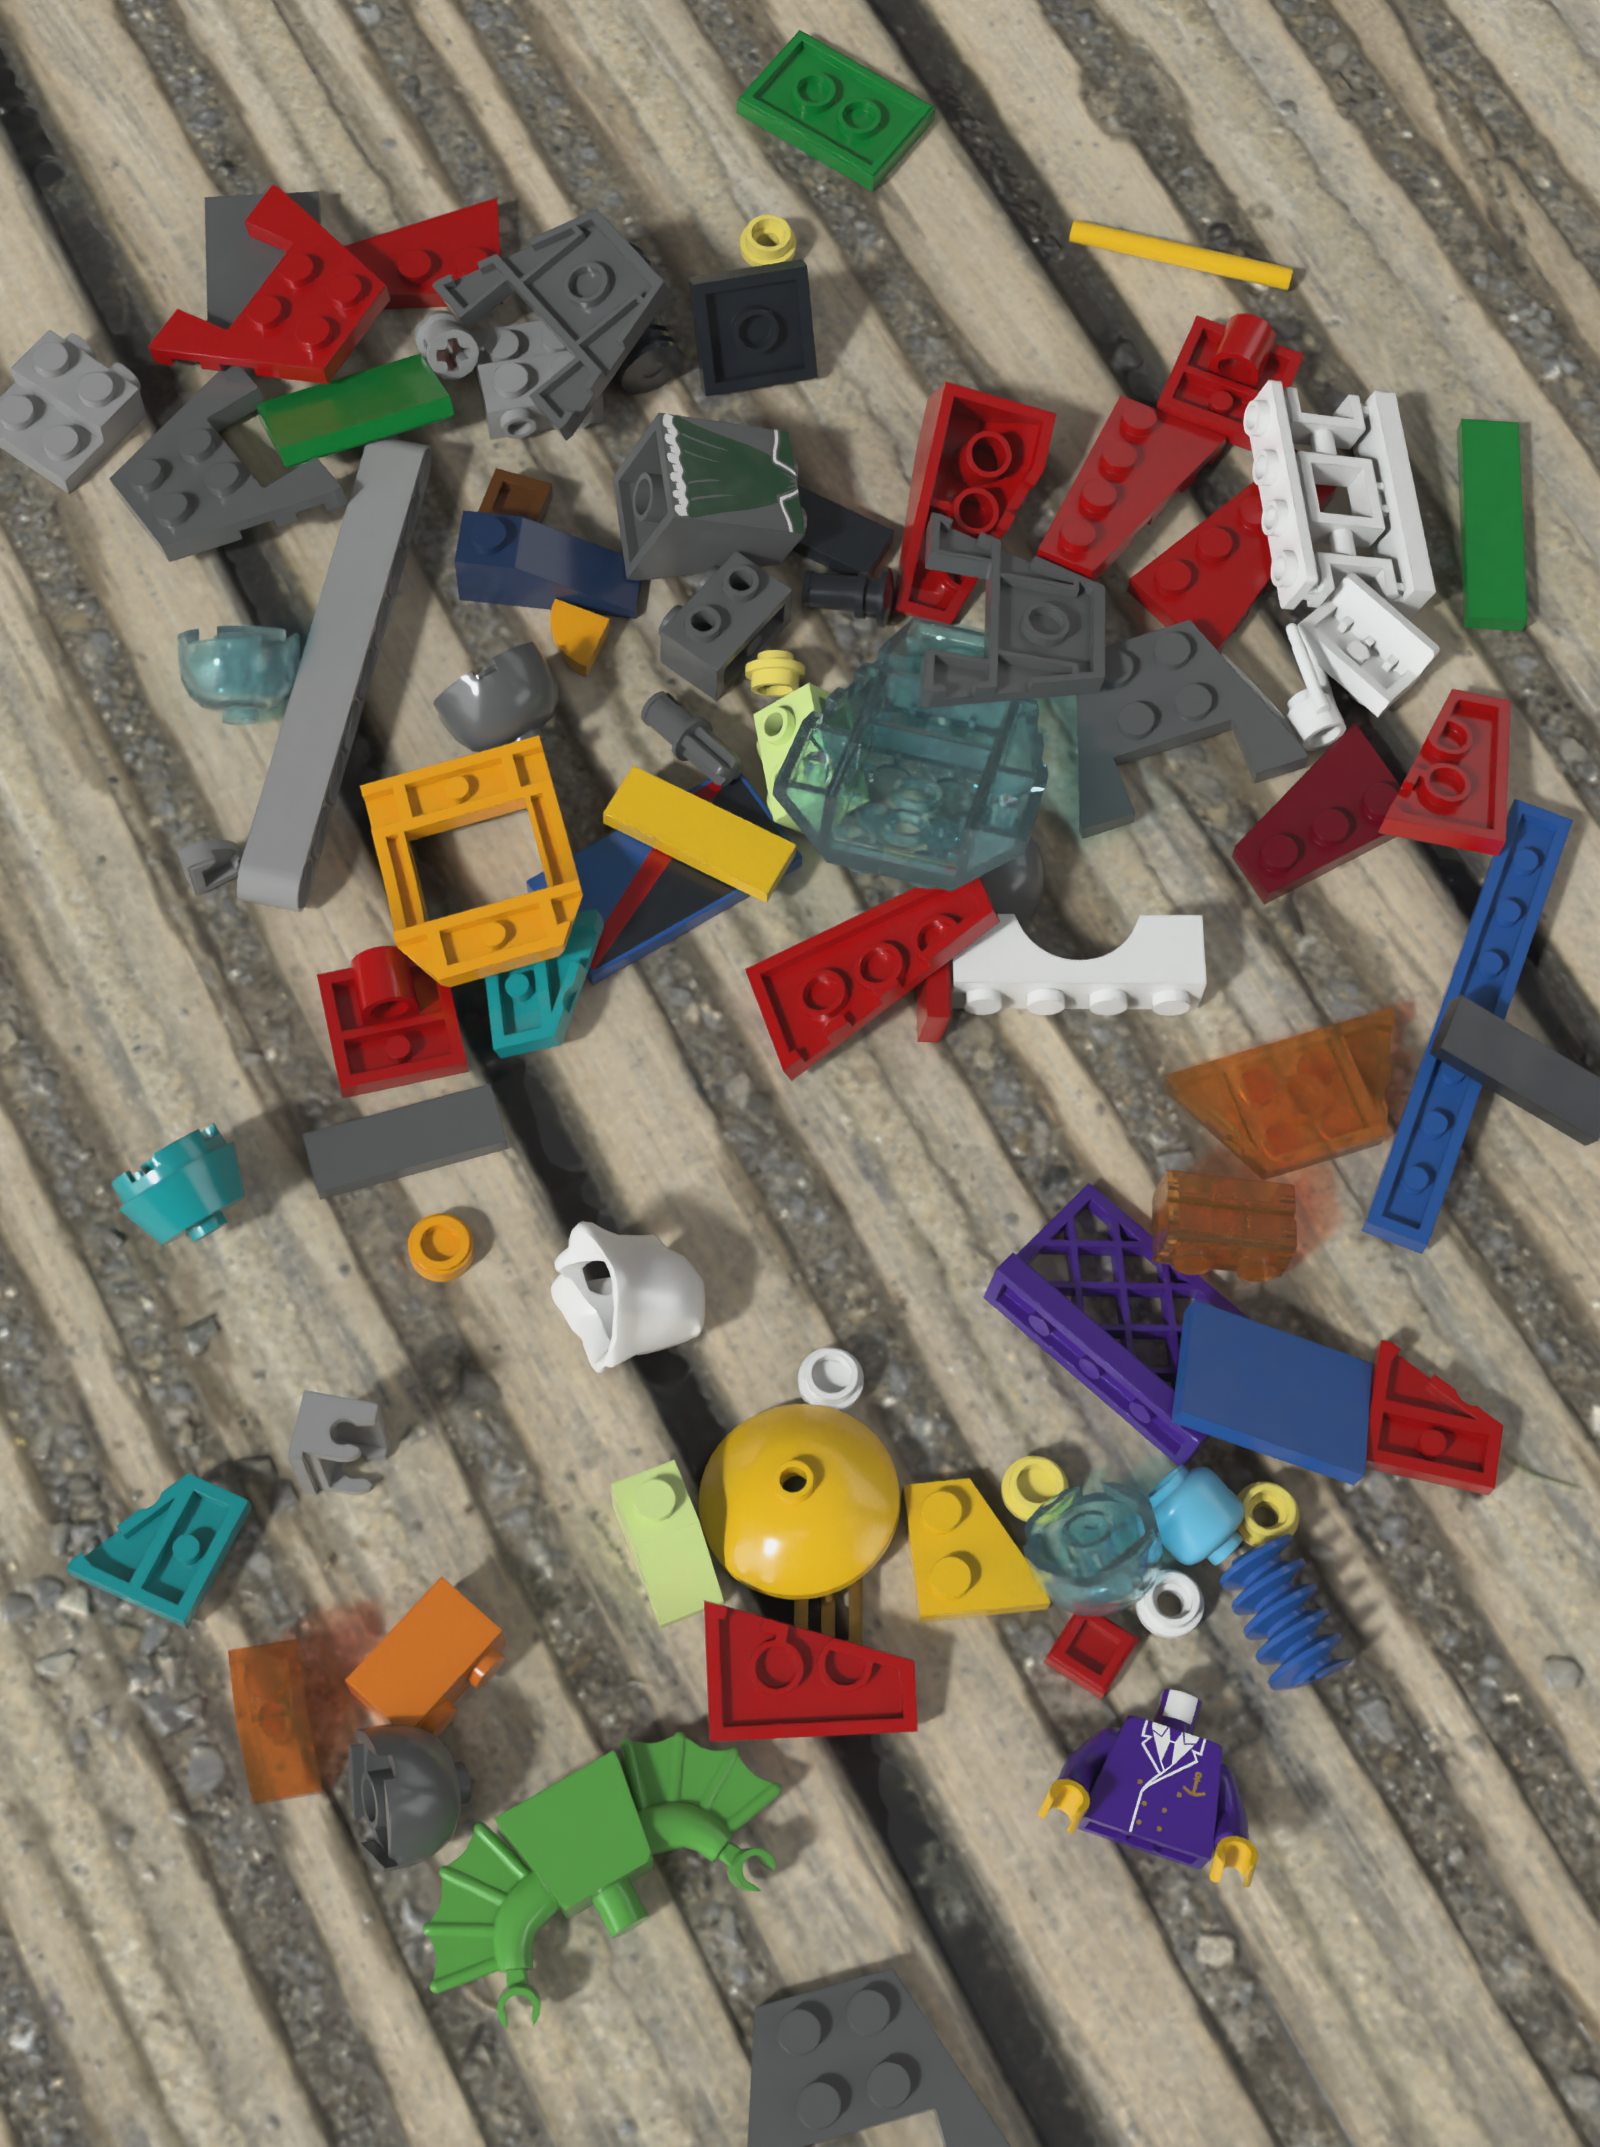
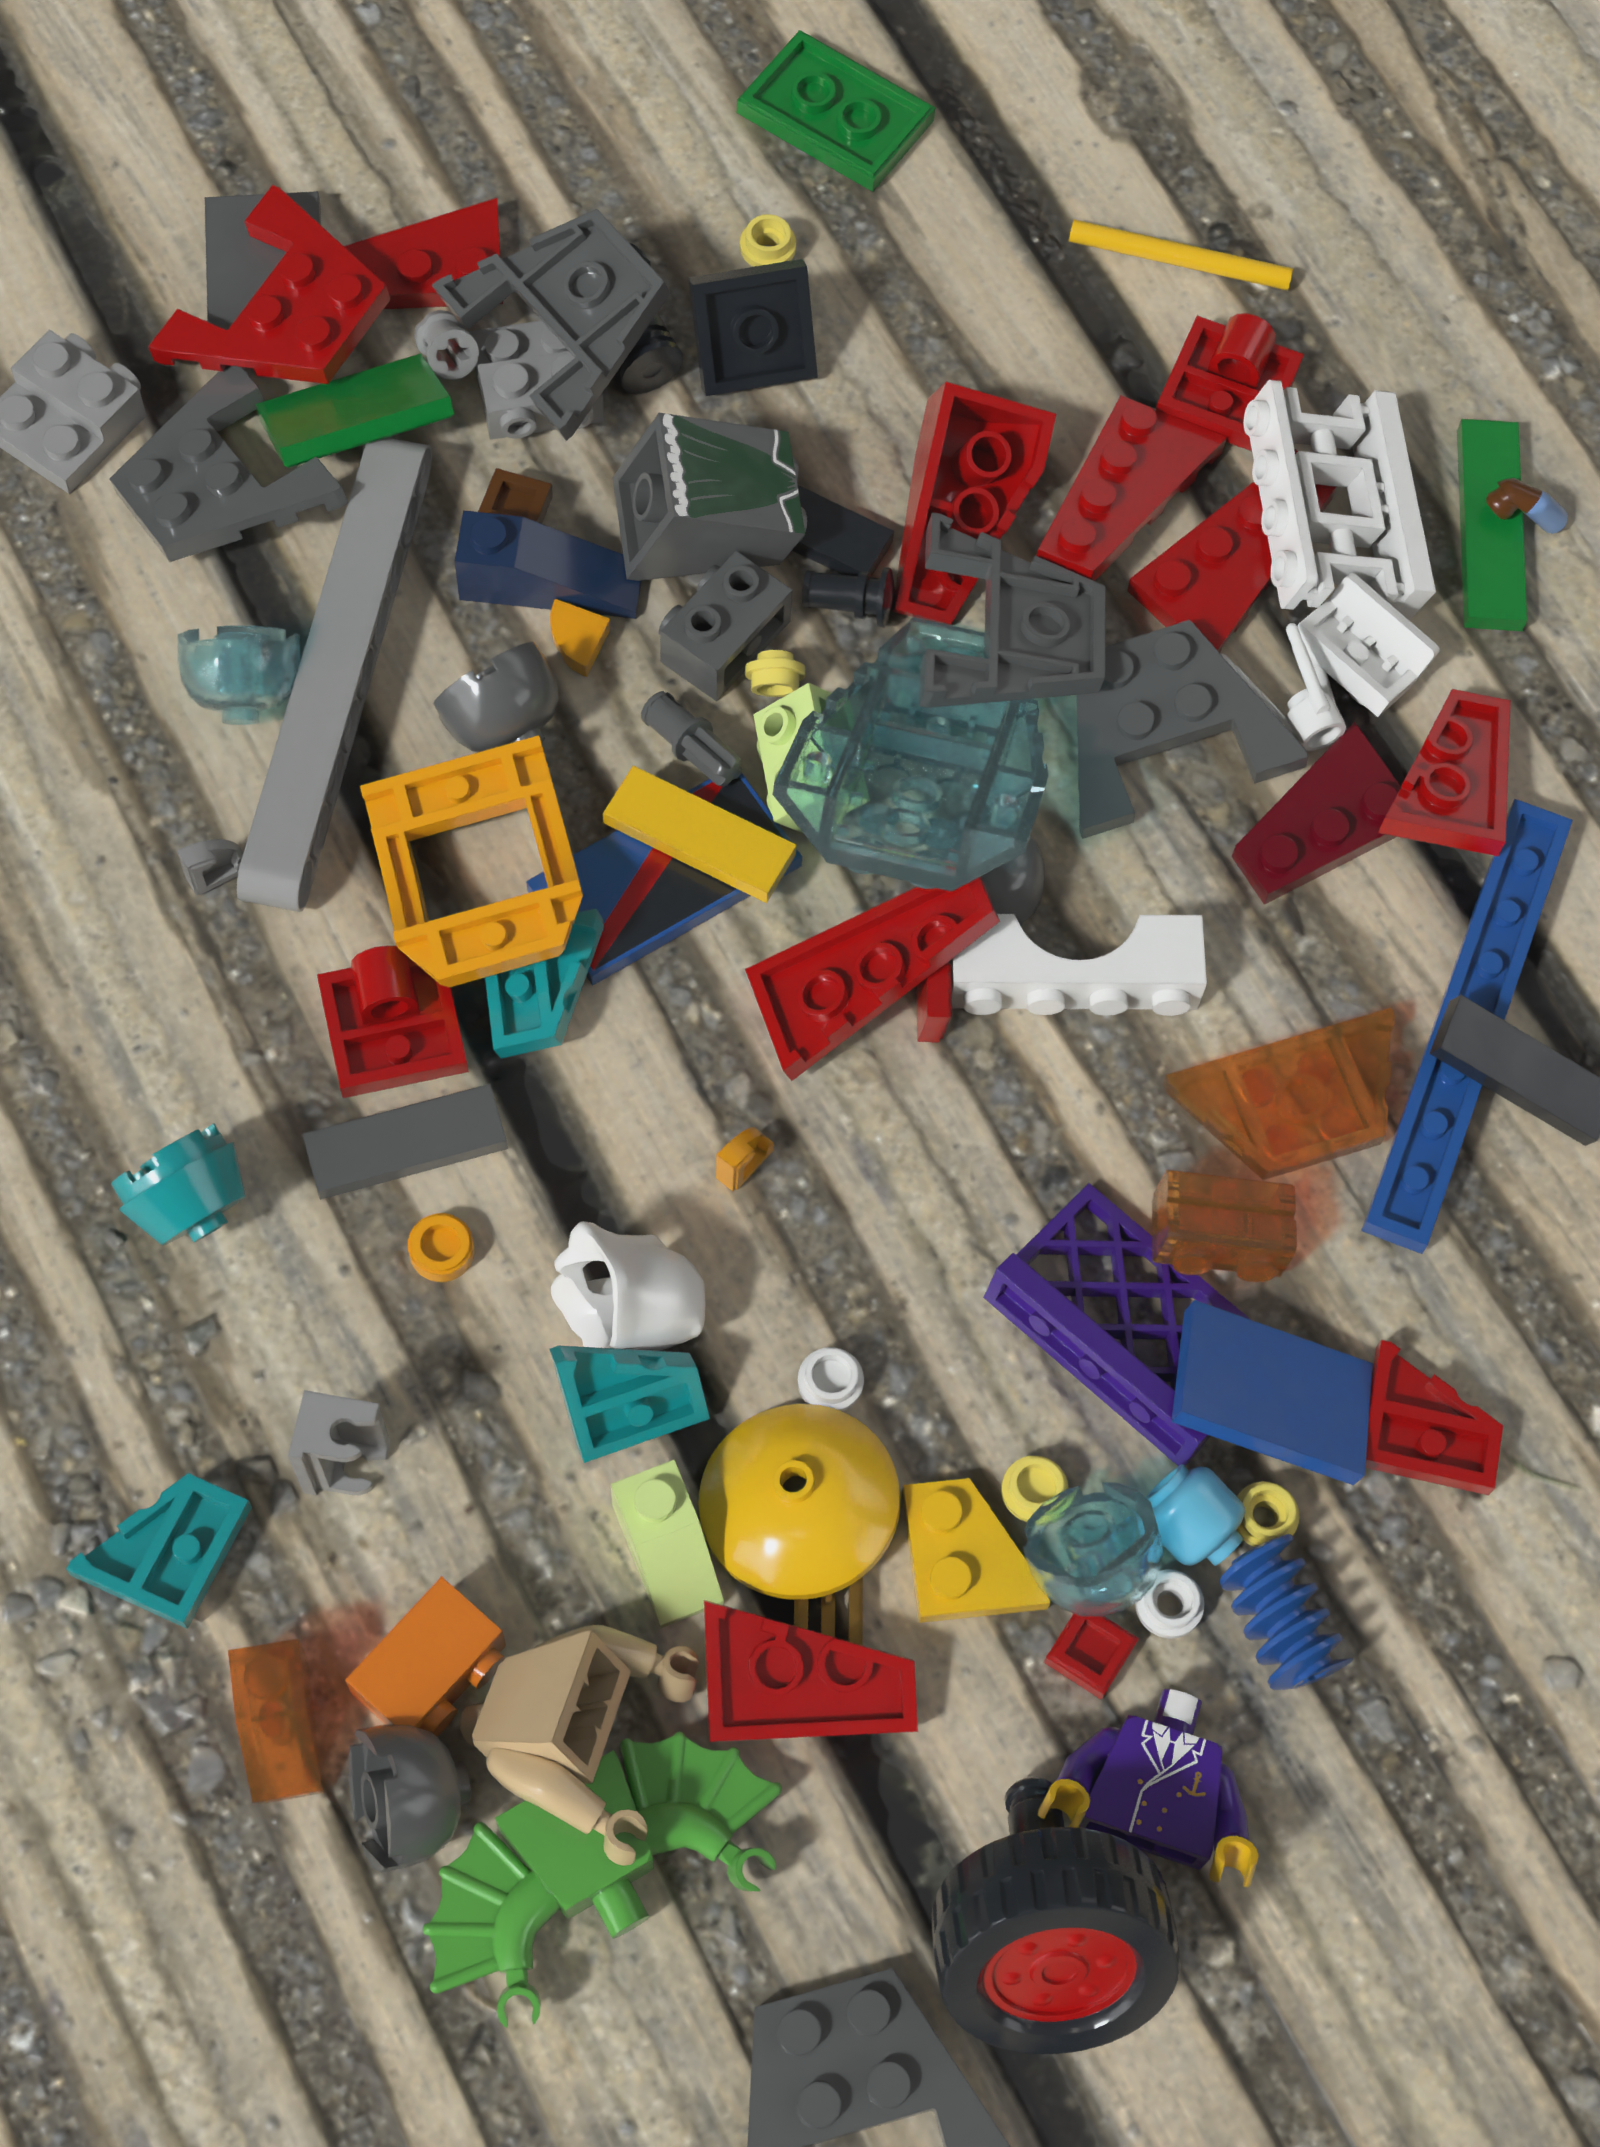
(554, 1715): none -> tan torso
(626, 1395): none -> teal wing
(742, 1157): none -> light orange tile
(1053, 1934): none -> black wheel
(1533, 502): none -> arm

